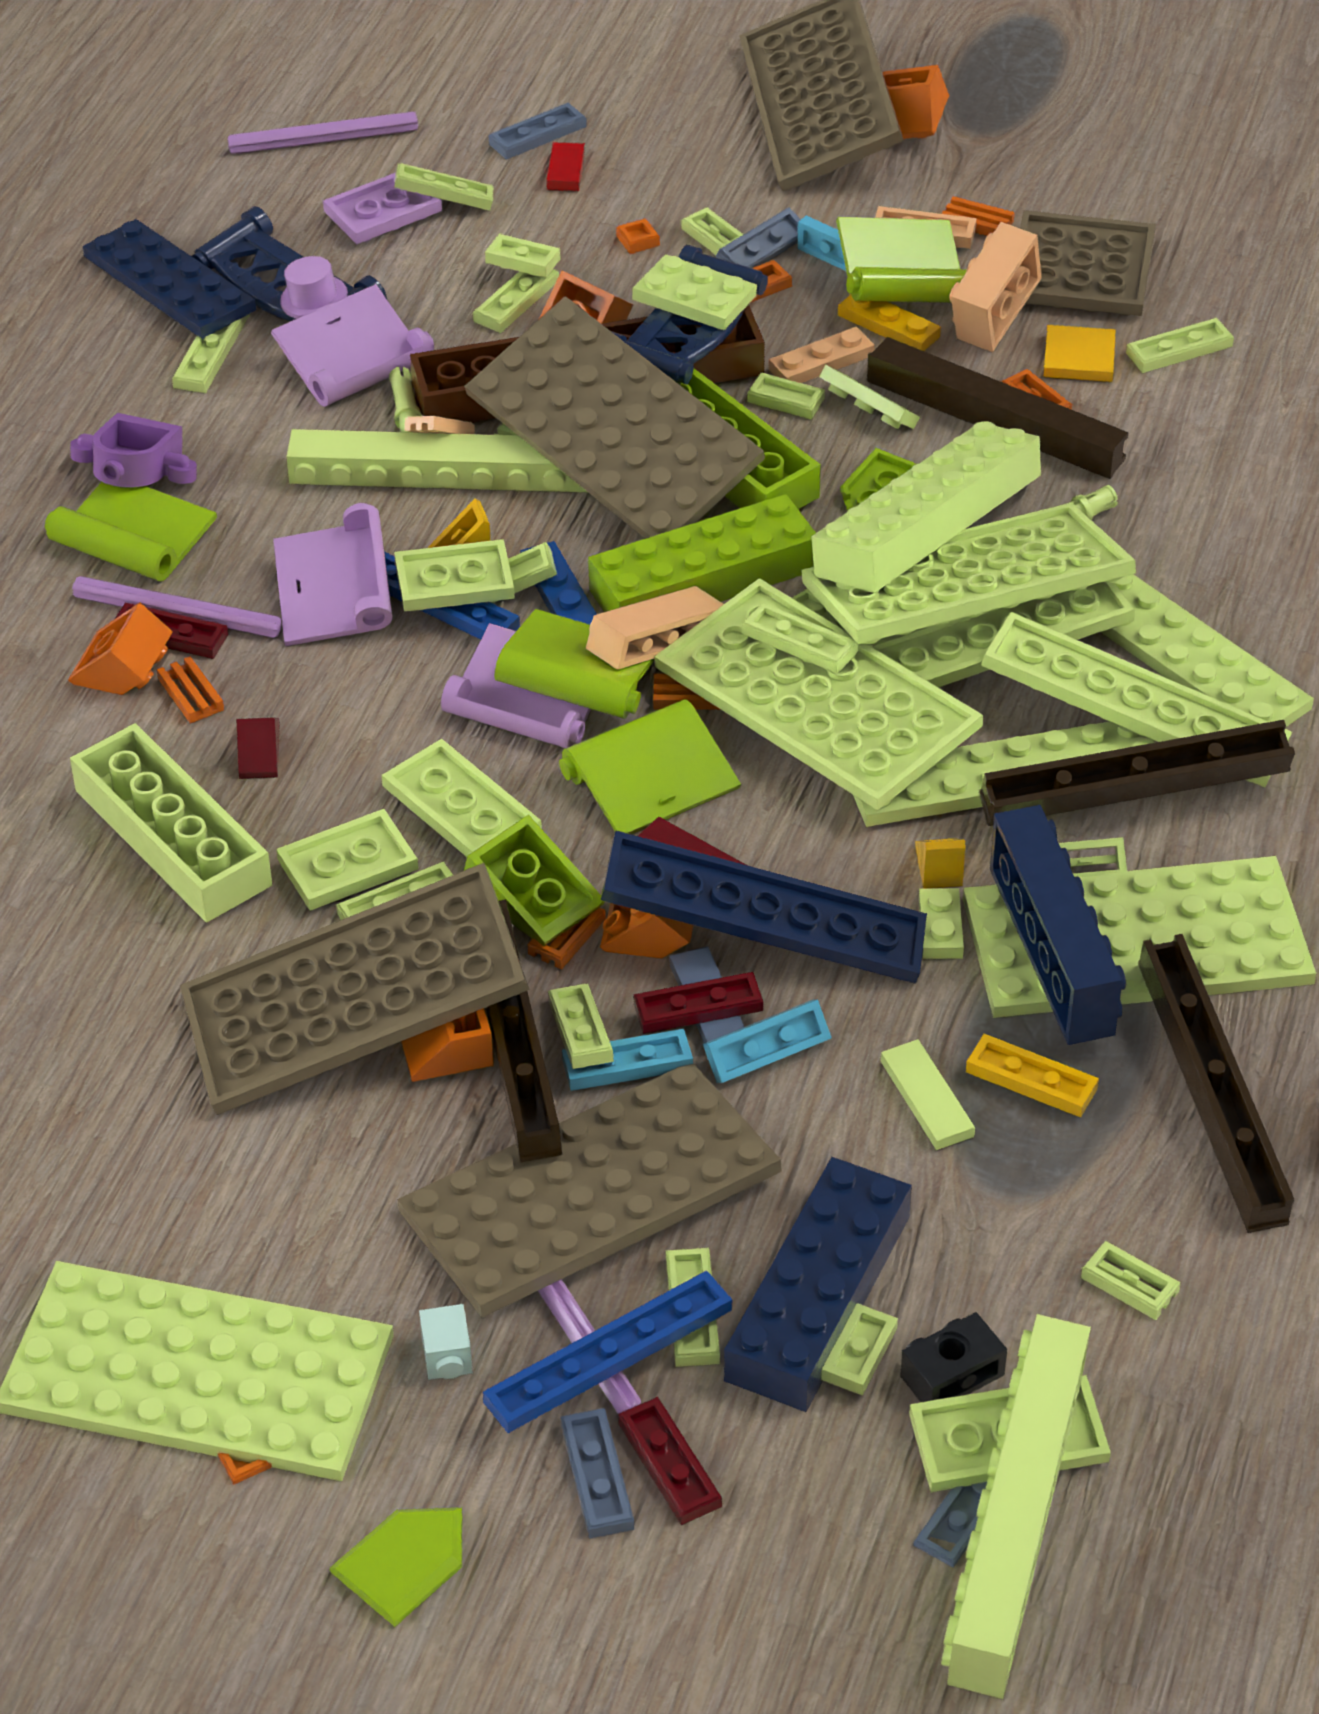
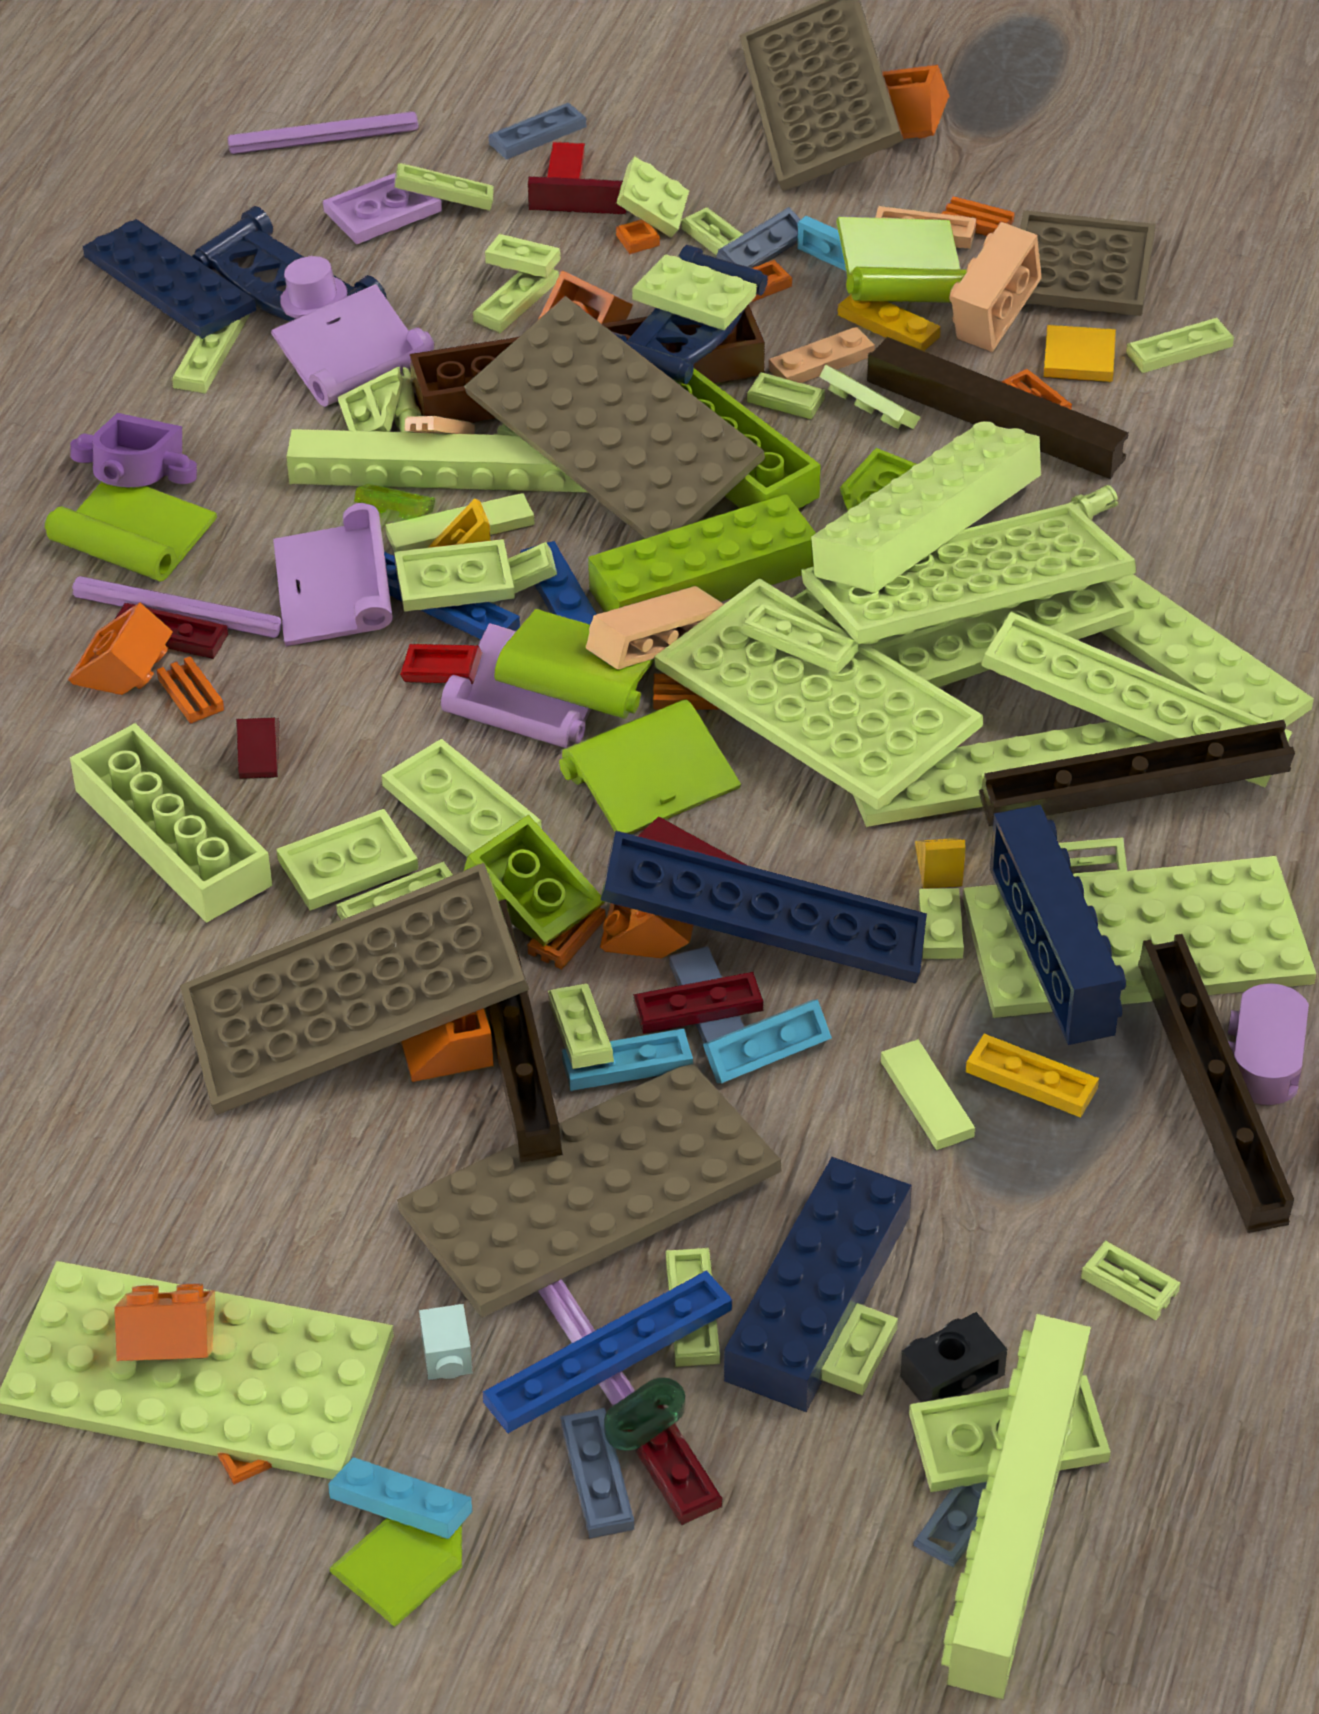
(165, 1323): none -> orange slope
(373, 403): none -> yellowish green wing
(400, 1497): none -> medium azure plate
(407, 504): none -> clear neon green plate
(419, 532): none -> yellowish green tile
(439, 662): none -> red tile
(574, 195): none -> dark red tile
(641, 1413): none -> clear green plate
(653, 196): none -> yellowish green plate
(1270, 1041): none -> lavender brick

